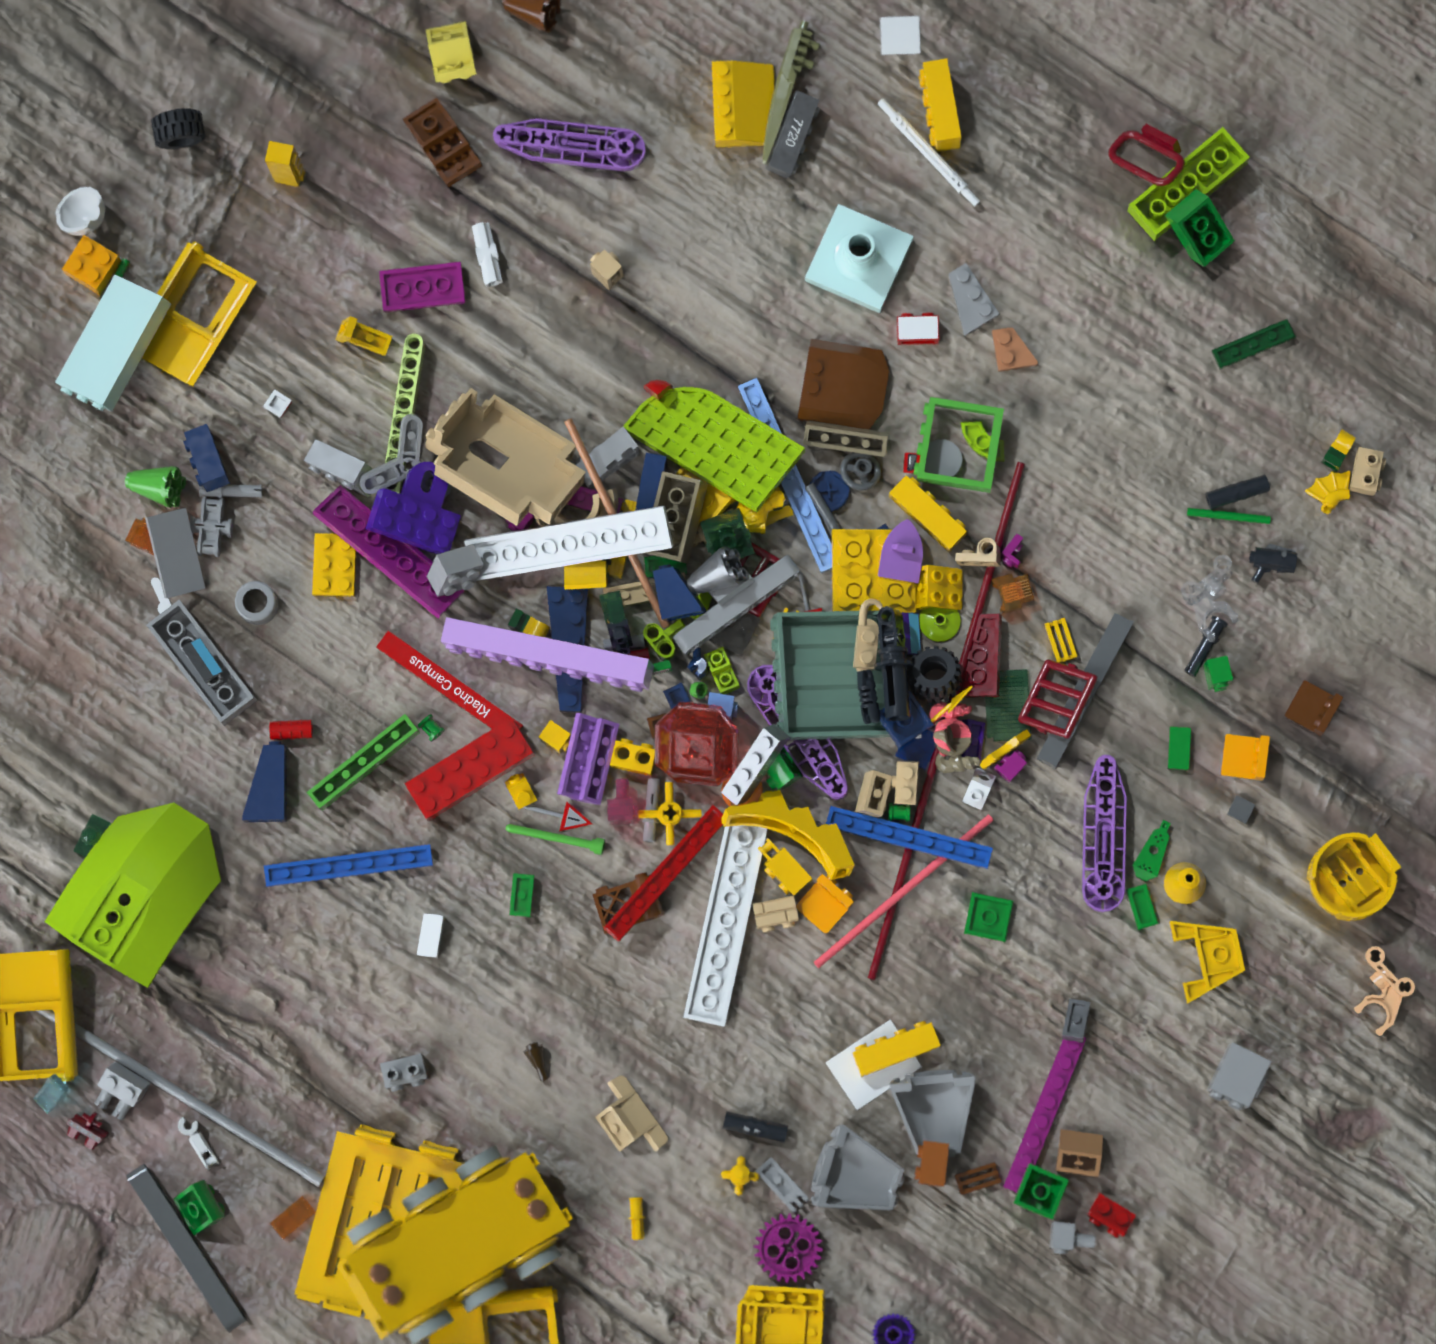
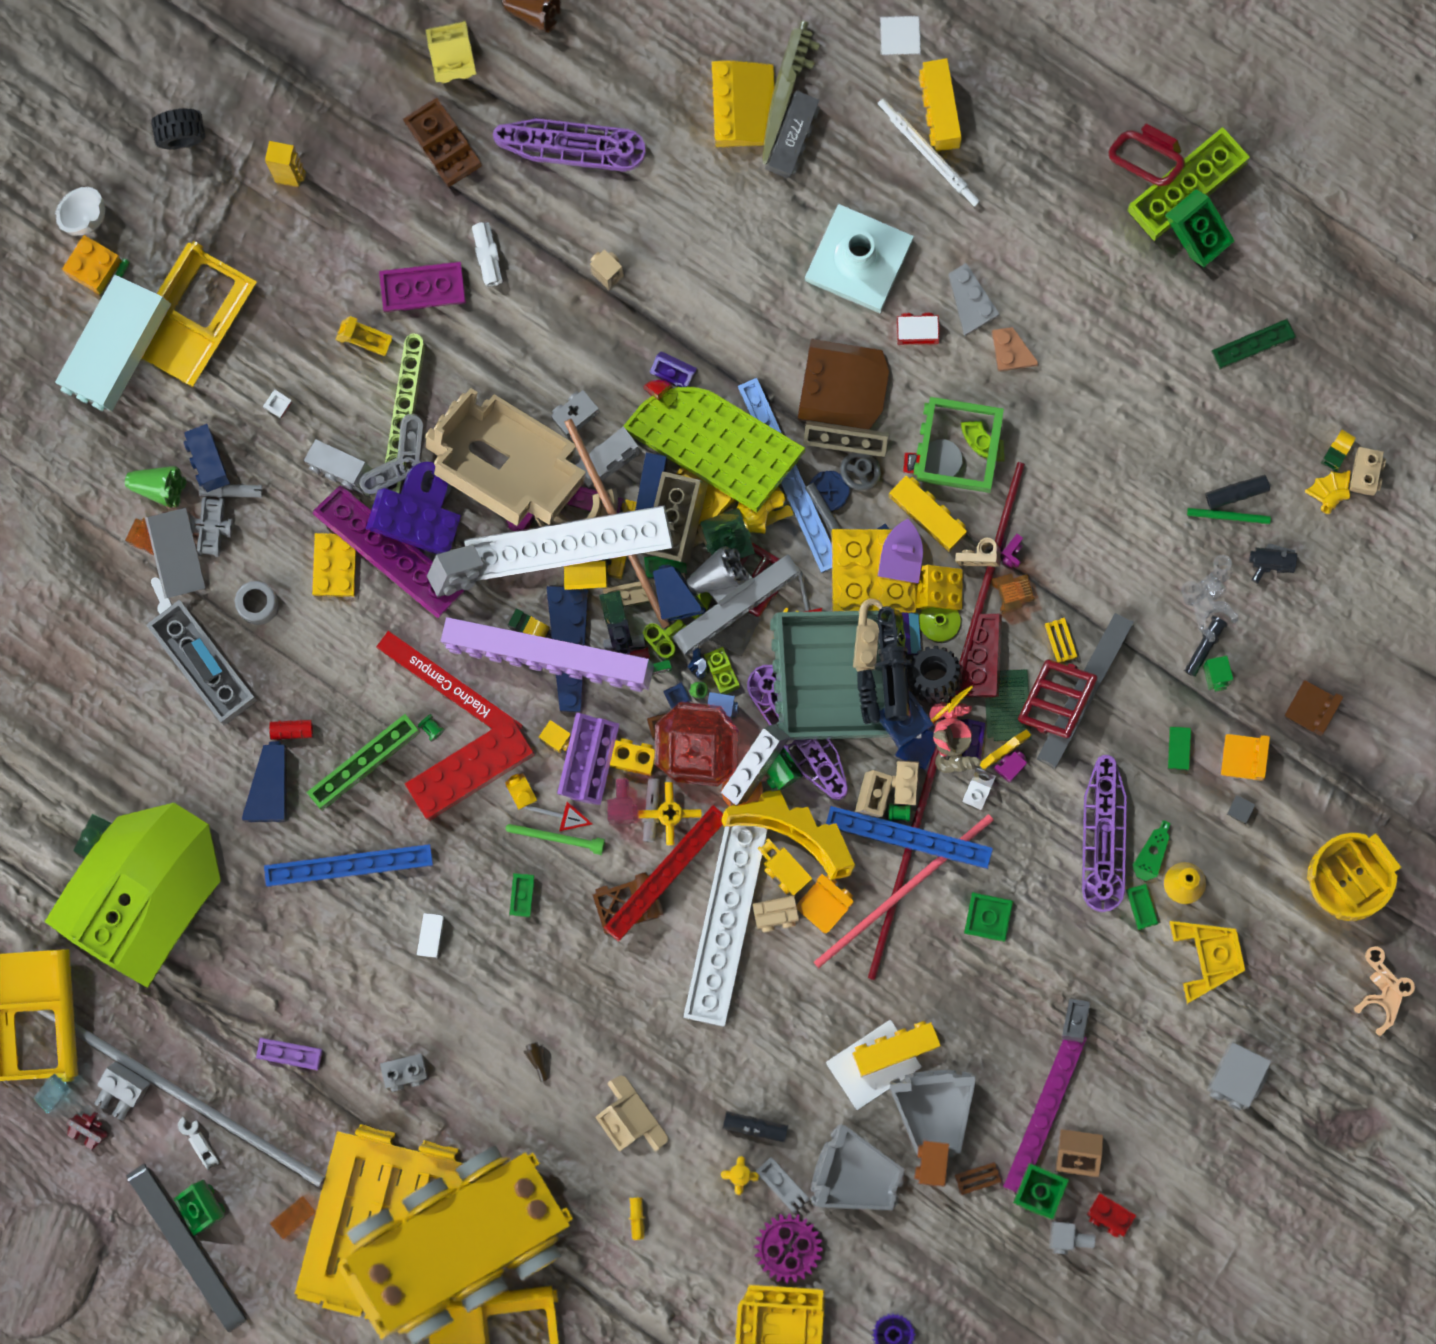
(289, 1054): none -> medium lavender tile
(578, 402): none -> light grey brick
(673, 370): none -> dark purple slope

